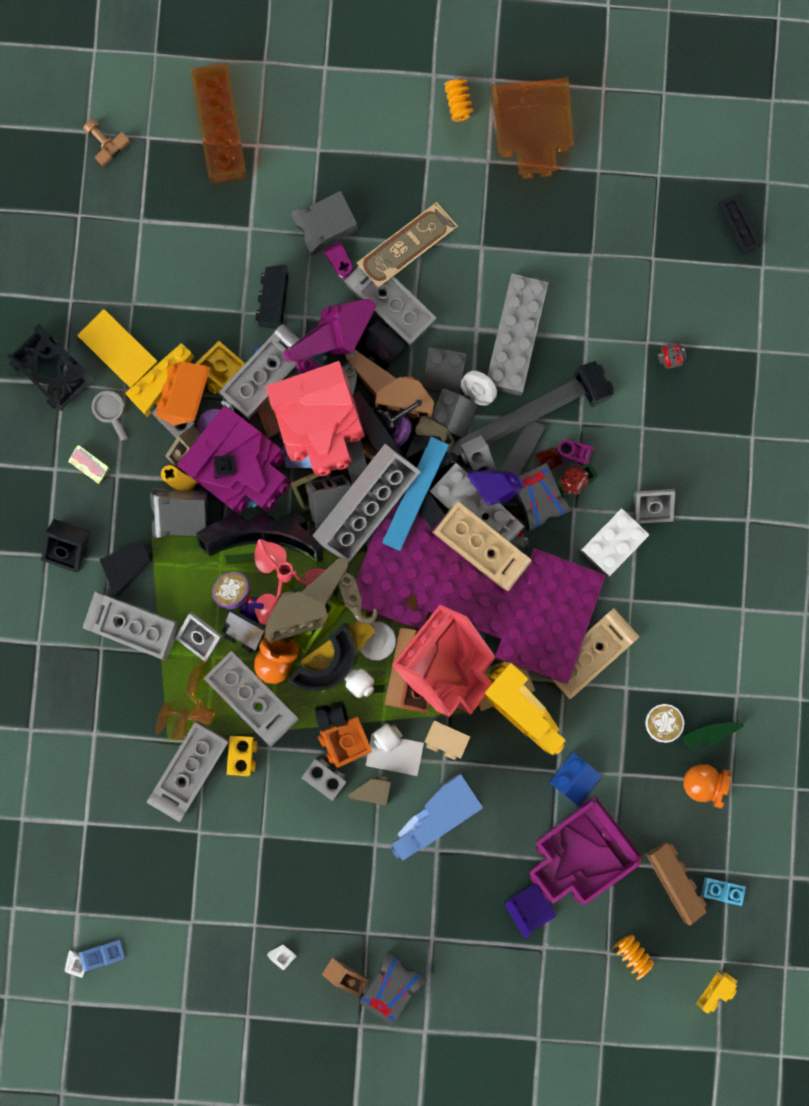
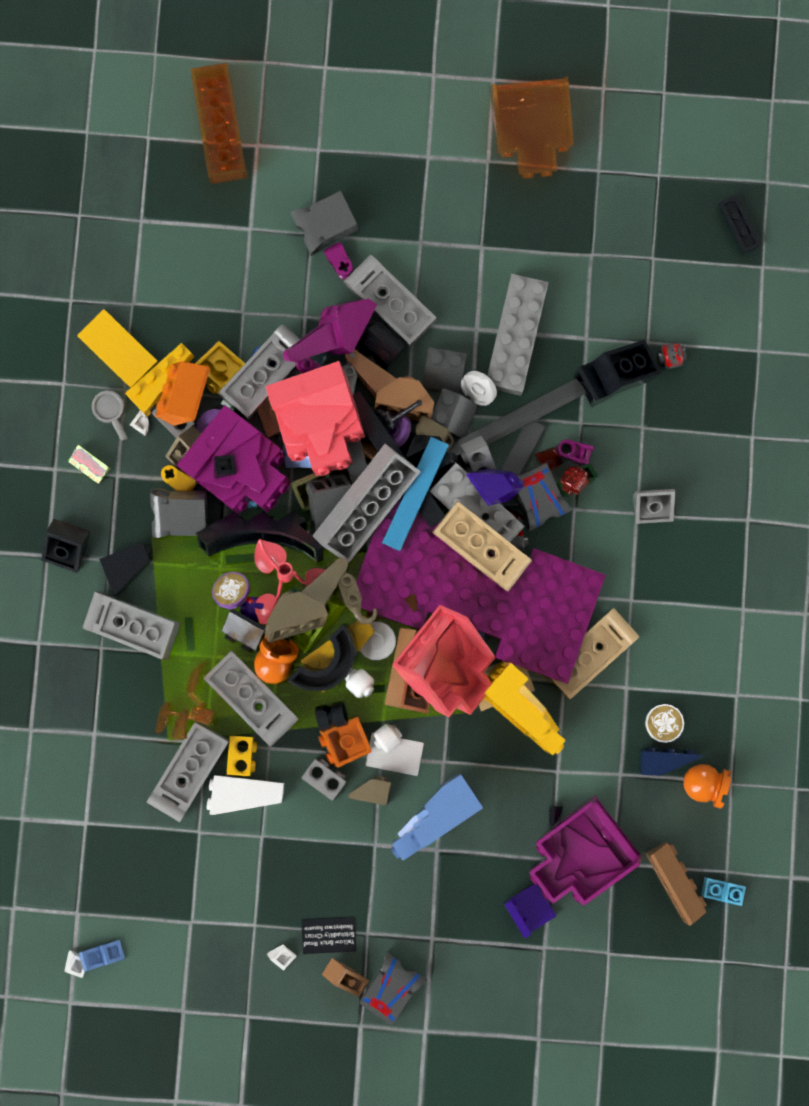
(42, 341): black fence -> none
(109, 146): medium nougat bar -> none
(141, 423): none -> white tile
(199, 637): light grey slope -> none
(237, 794): none -> white slope
(272, 296): black slope -> none
(329, 935): none -> black sticker
(407, 244): sticker -> none
(446, 739): tan brick -> none
(457, 99): light orange piece -> none
(554, 813): none -> black slope
(575, 778): blue slope -> none
(614, 543): white brick -> none
(626, 367): none -> black brick
(634, 955): light orange piece -> none
(663, 762): none -> dark blue slope
(710, 734): dark green slope -> none
(720, 987): yellow plate -> none

